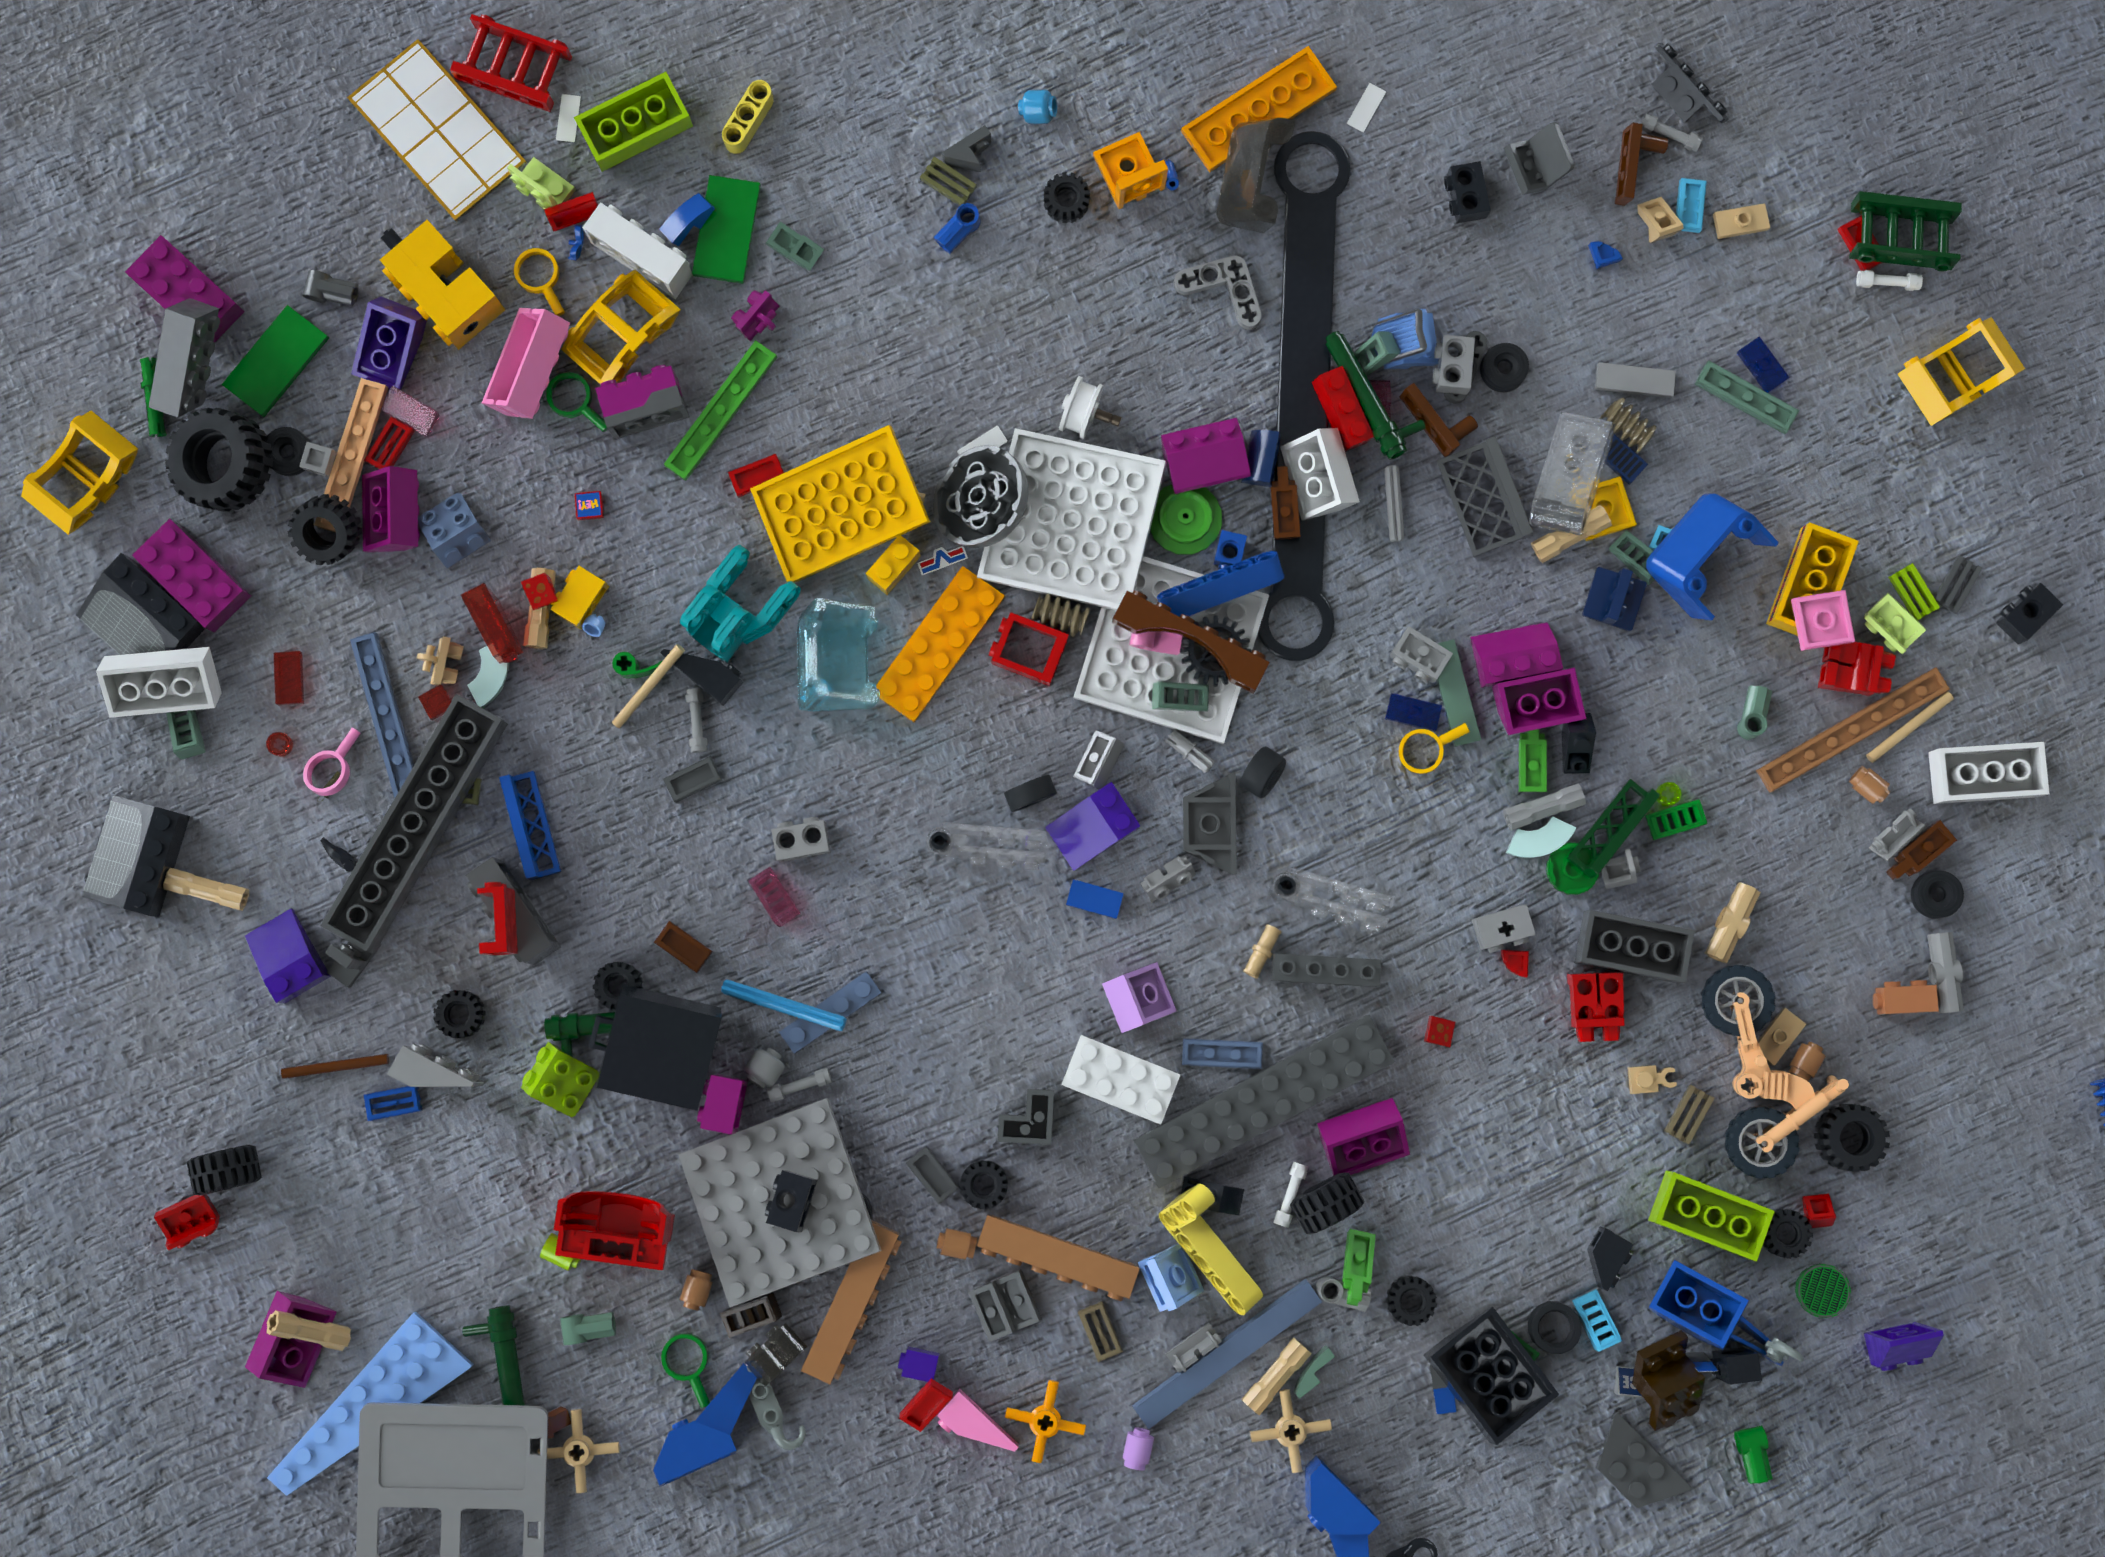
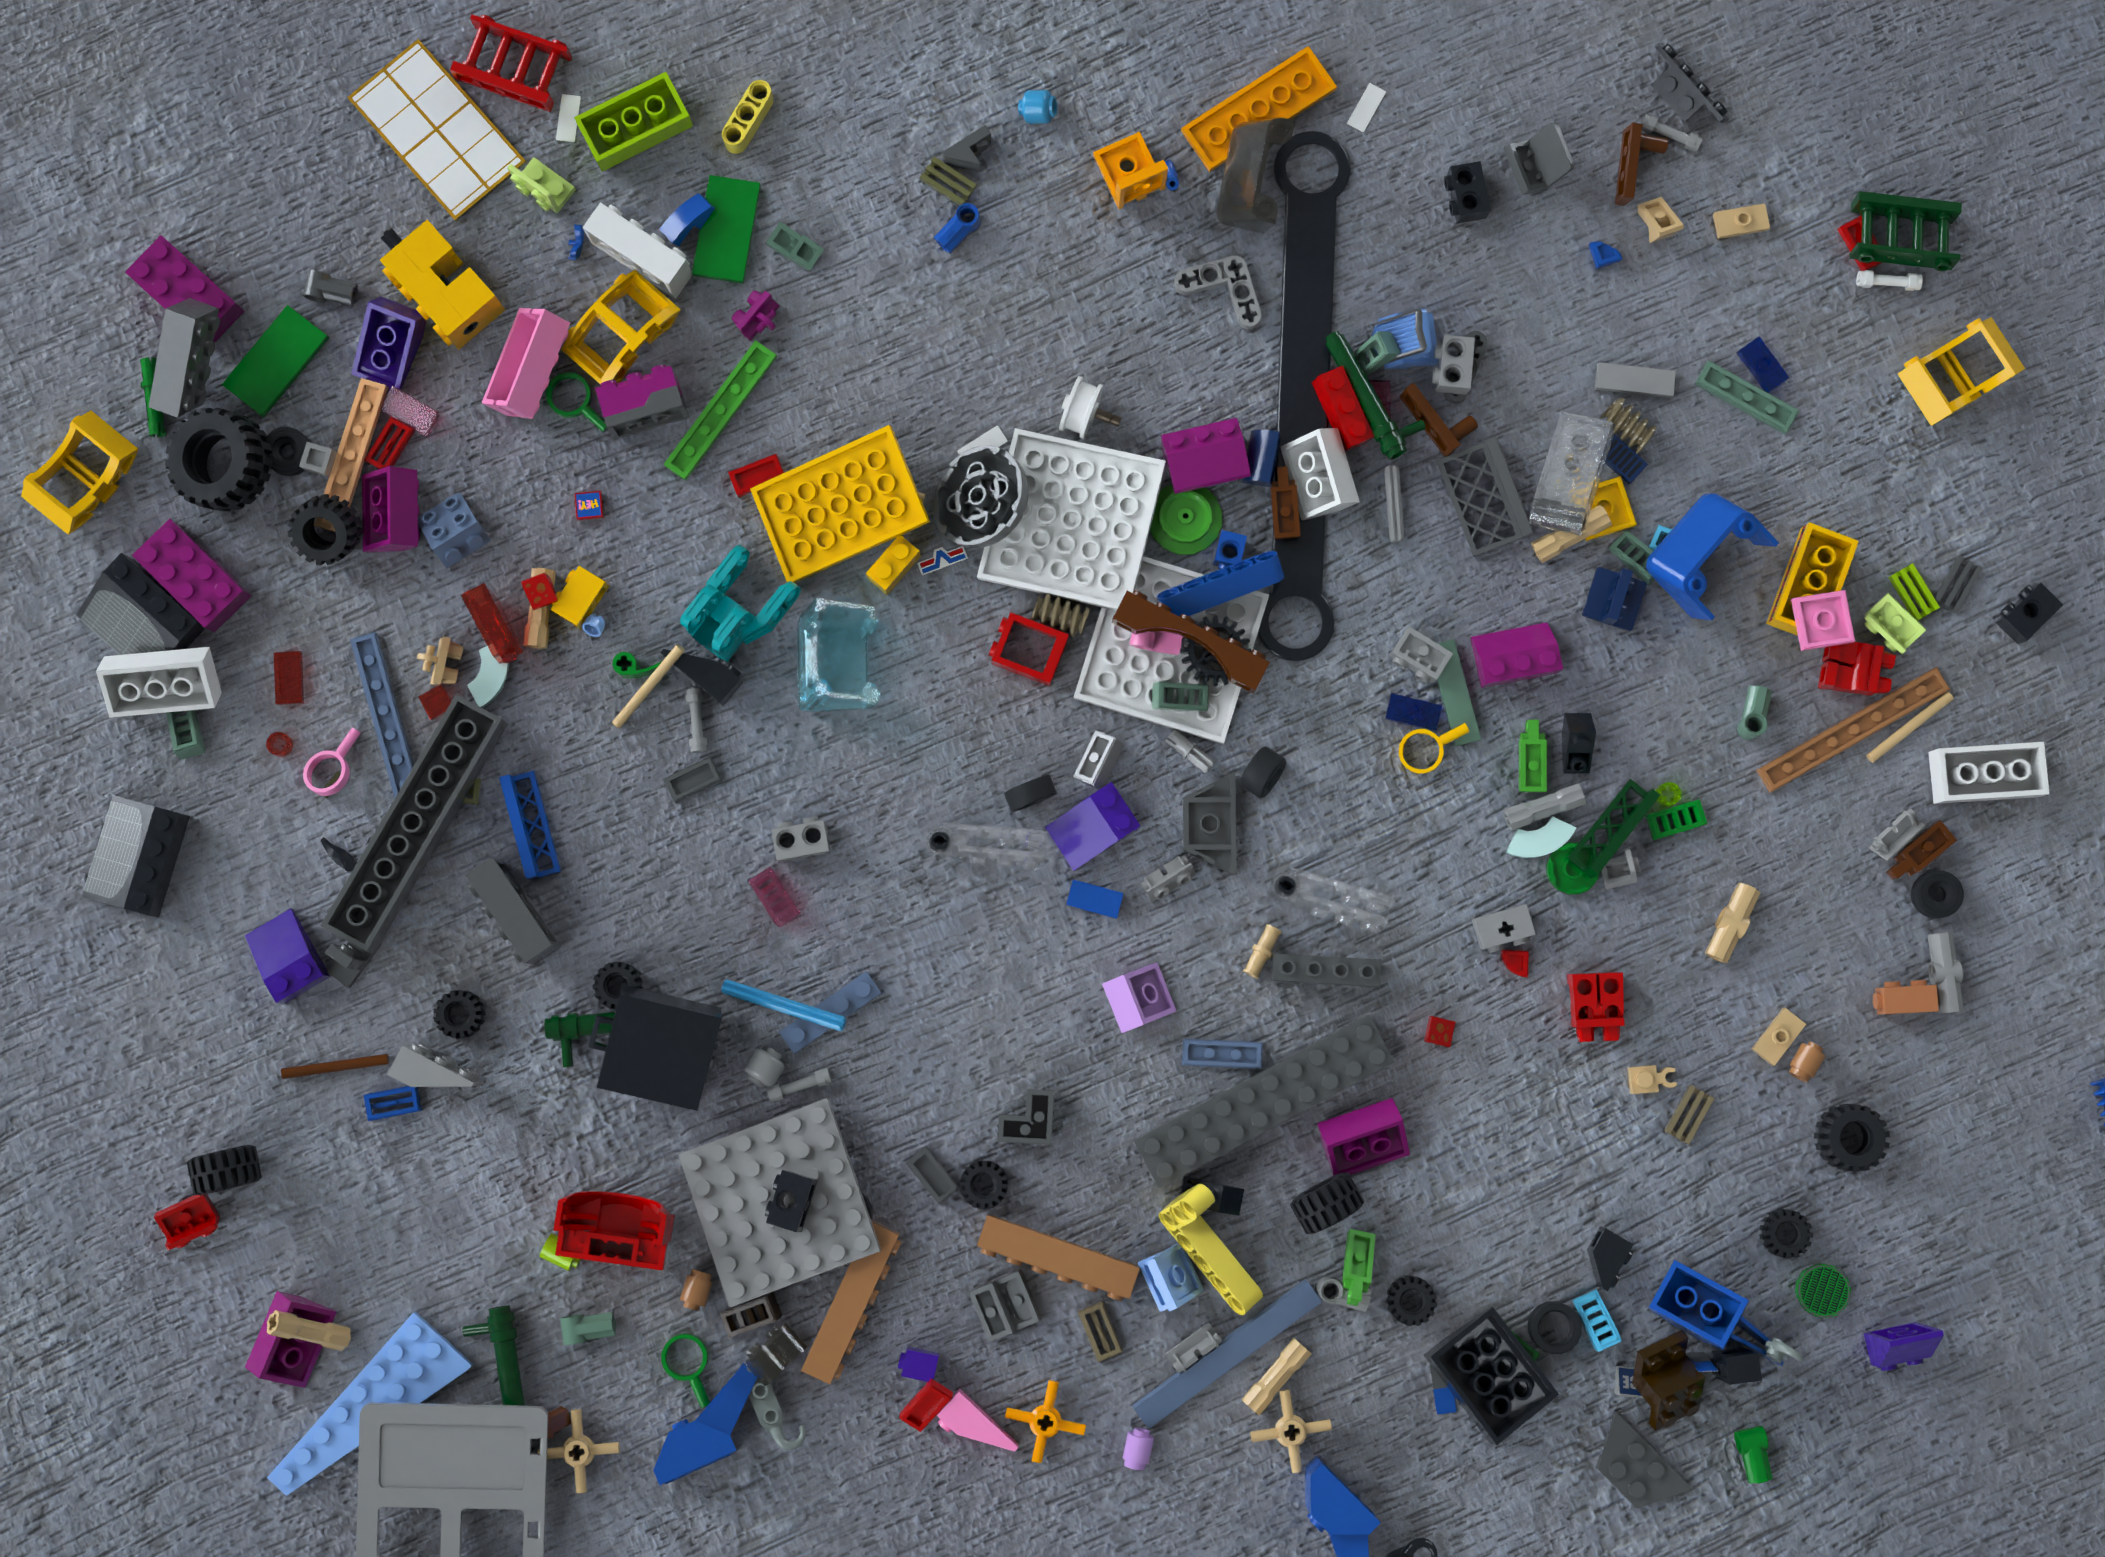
(207, 889): tan axle -> none
(504, 920): red panel -> none
(545, 289): yellow piece -> none
(559, 1080): lime bracket -> none
(571, 211): red tile -> none
(683, 946): reddish brown tile -> none
(723, 1104): magenta brick -> none
(938, 644): light orange plate -> none
(956, 1244): medium nougat brick -> none
(1066, 212): black tyre -> none
(1120, 1079): white brick -> none
(1283, 1215): white bar -> none
(1307, 1379): sand green slope -> none
(1515, 357): black tyre -> none
(1539, 701): magenta slope -> none
(1634, 946): dark grey brick -> none
(1691, 204): medium azure plate -> none
(1711, 1215): lime brick -> none
(1766, 1082): piece -> none
(1819, 1210): red slope -> none
(1870, 785): medium nougat brick -> none

